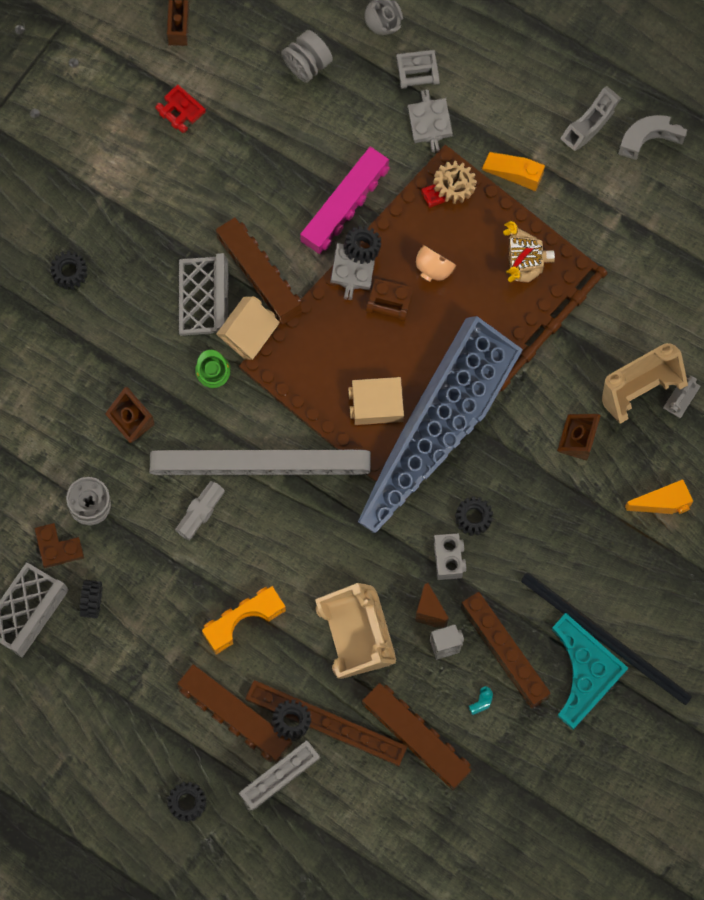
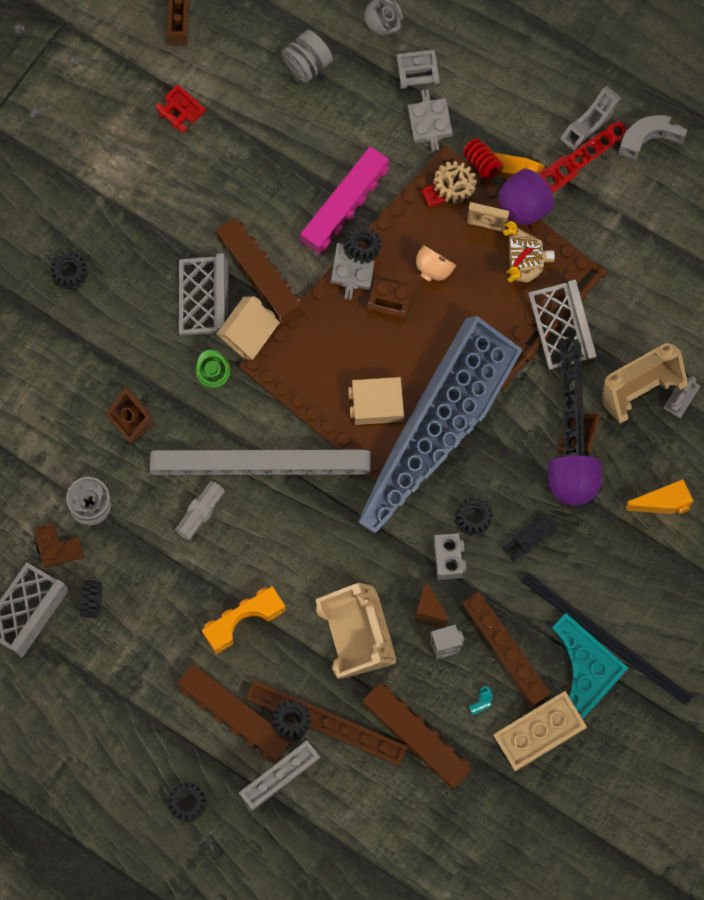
(482, 159): none -> red piece
(487, 217): none -> tan tile
(530, 196): none -> piece
(531, 536): none -> black hinge
(540, 731): none -> tan plate
(574, 477): none -> piece
(577, 315): none -> light grey fence

